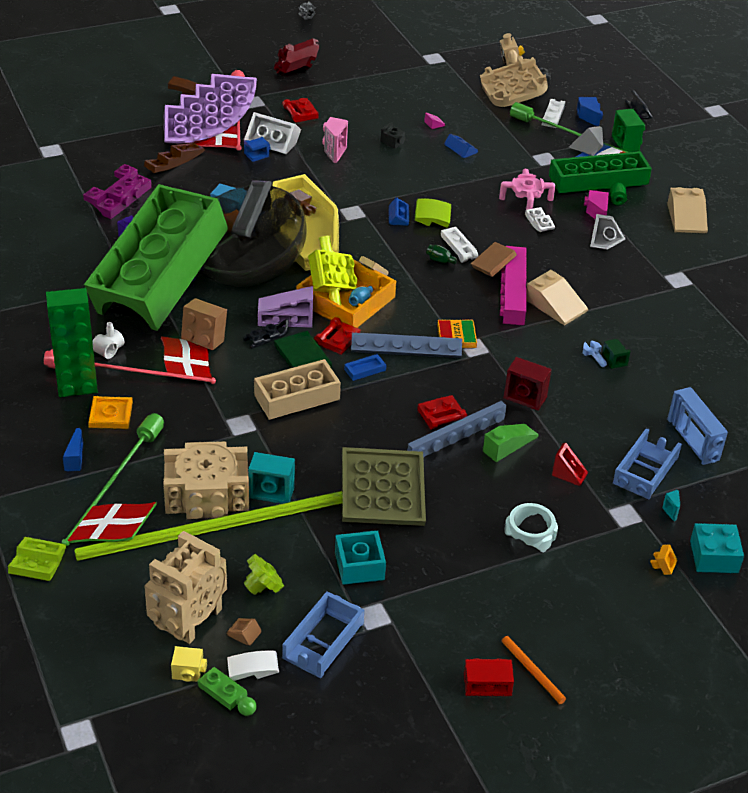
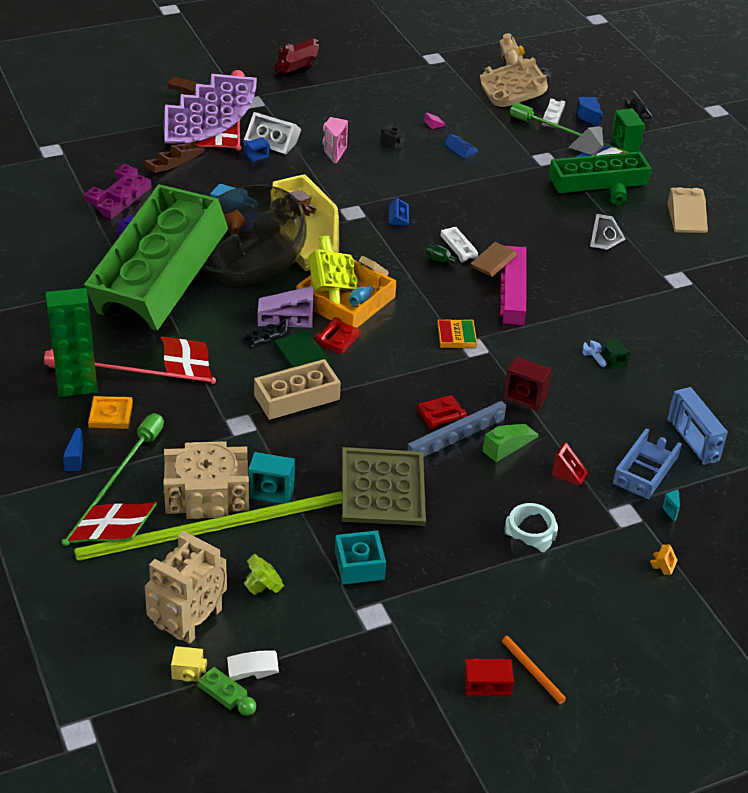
(37, 558): lime slope -> none
(108, 344): white piece -> none
(203, 324): medium nougat brick -> none
(244, 630): medium nougat slope -> none
(251, 208): dark grey piece -> none
(304, 109): red plate -> none
(306, 10): dark grey gear -> none
(310, 660): medium blue door -> none
(365, 367): blue tile -> none
(406, 345): sand blue plate -> none
(432, 211): lime slope -> none
(527, 186): bright pink plate -> none
(539, 220): white slope -> none
(555, 297): tan slope -> none
(596, 203): dark pink slope -> none
(717, 548): teal brick -> none

